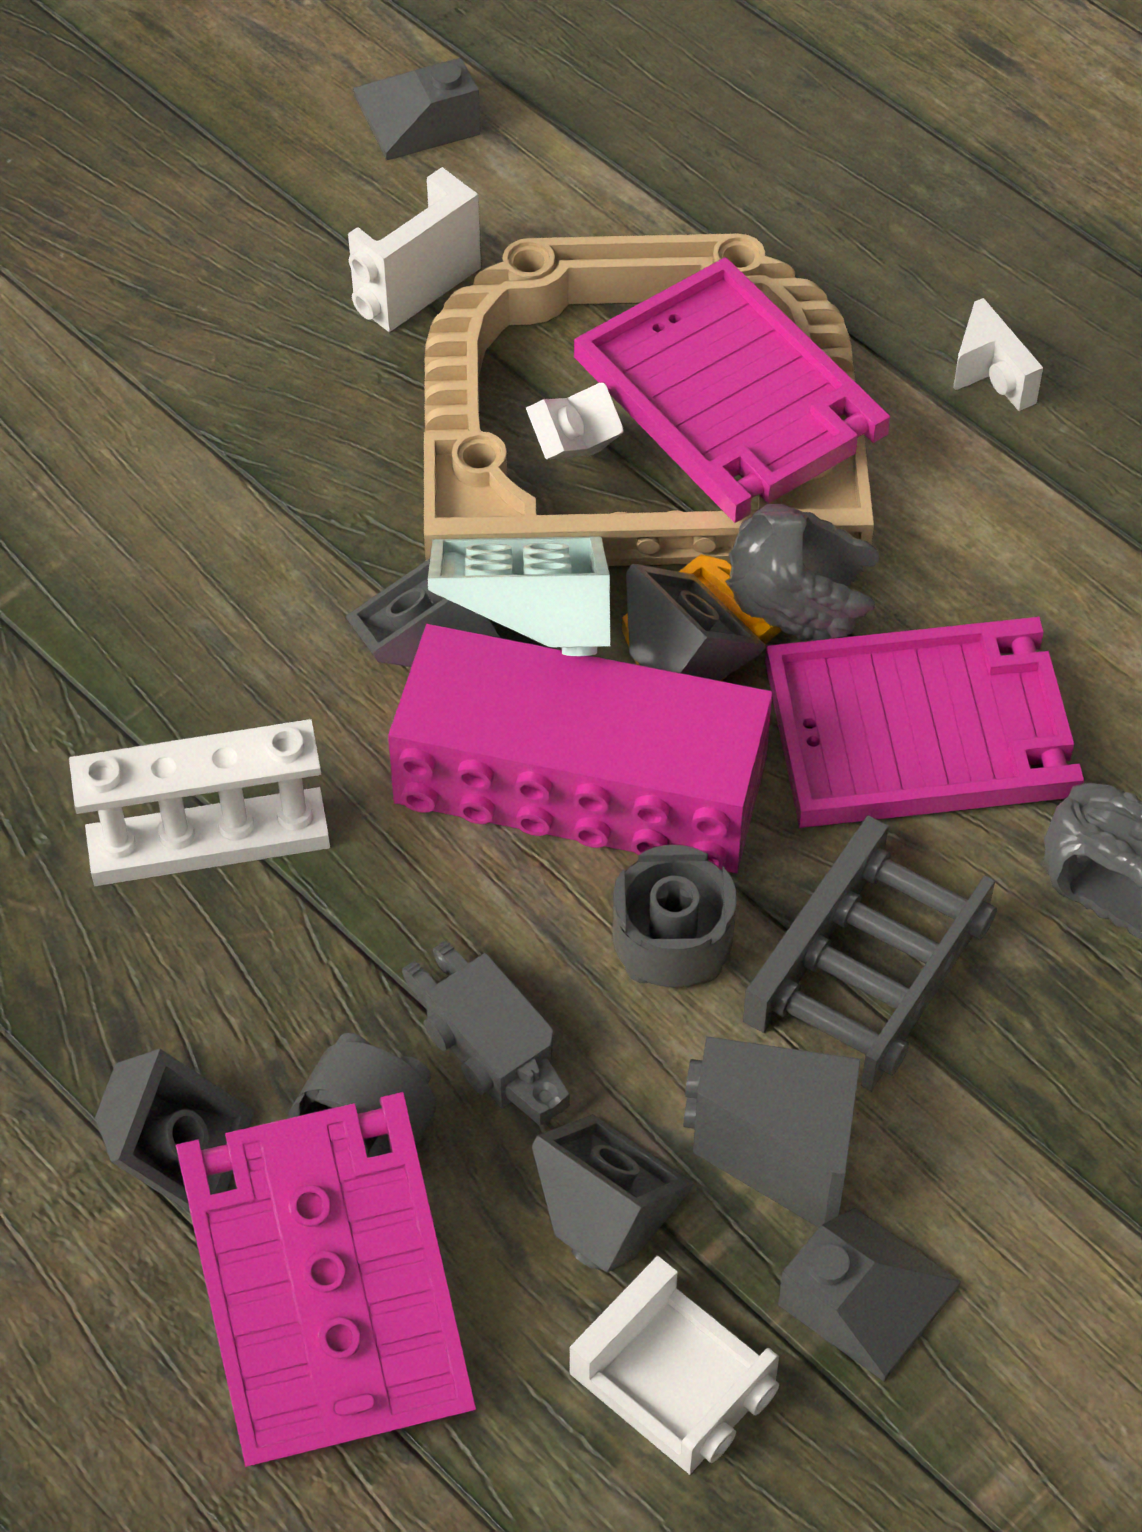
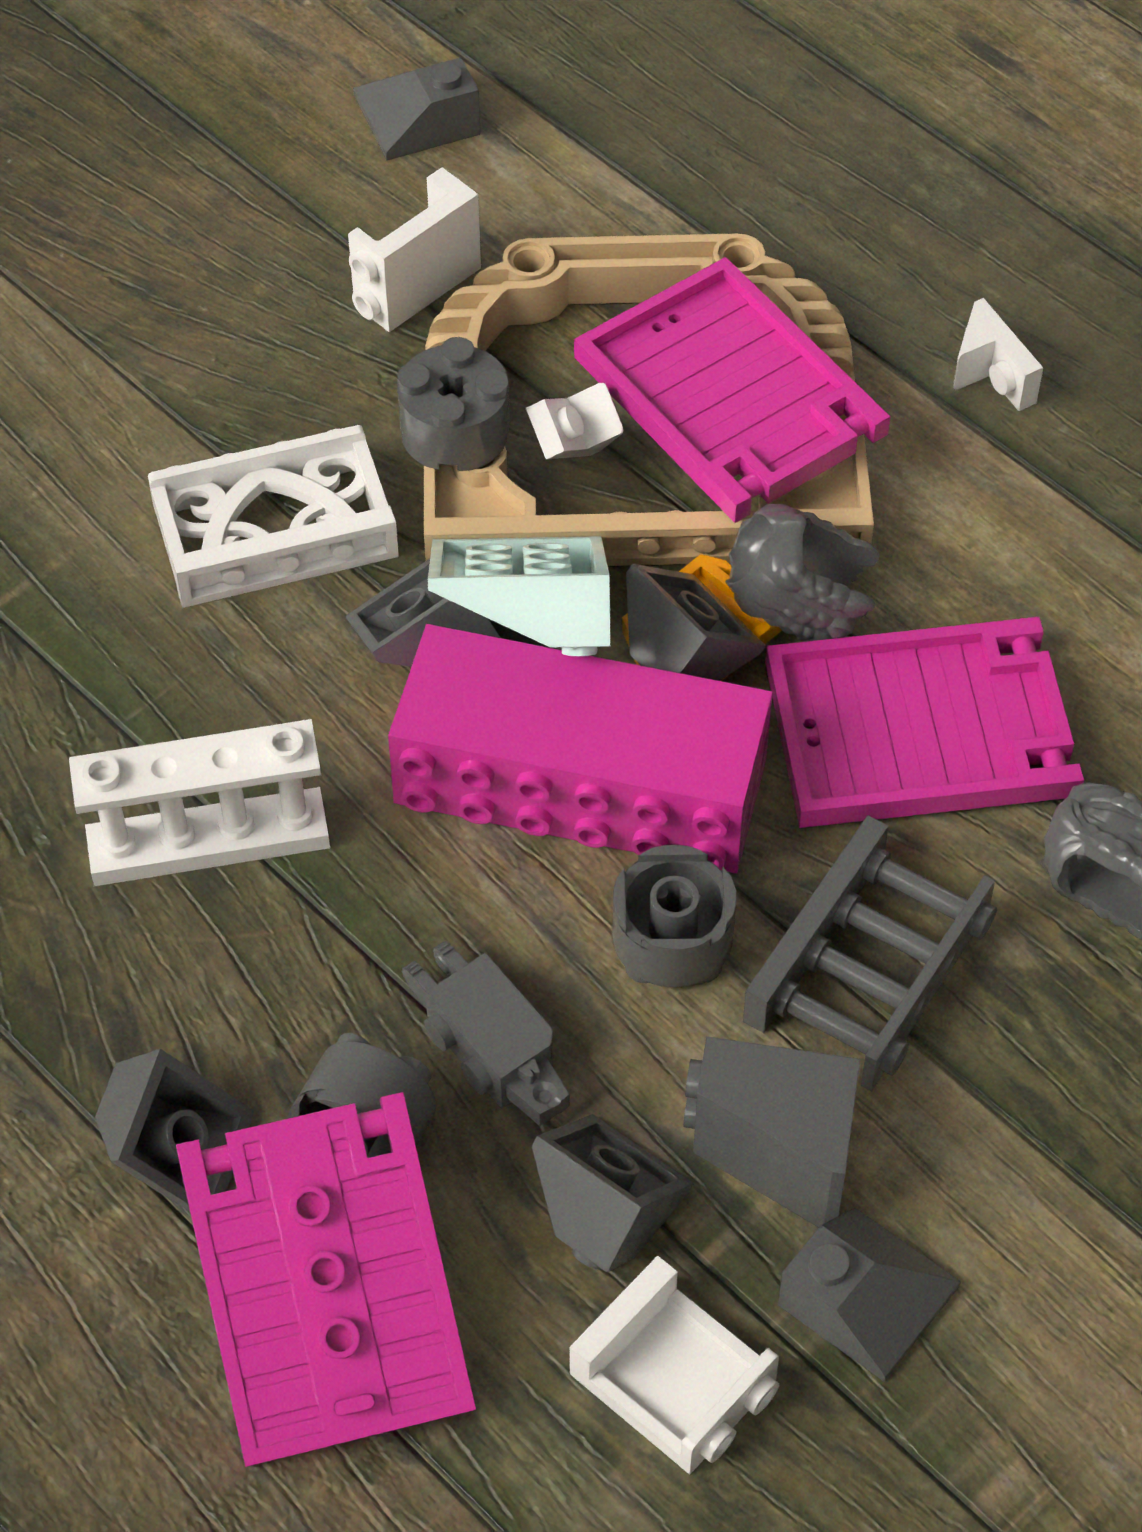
(295, 468): none -> white fence
(454, 406): none -> dark grey brick

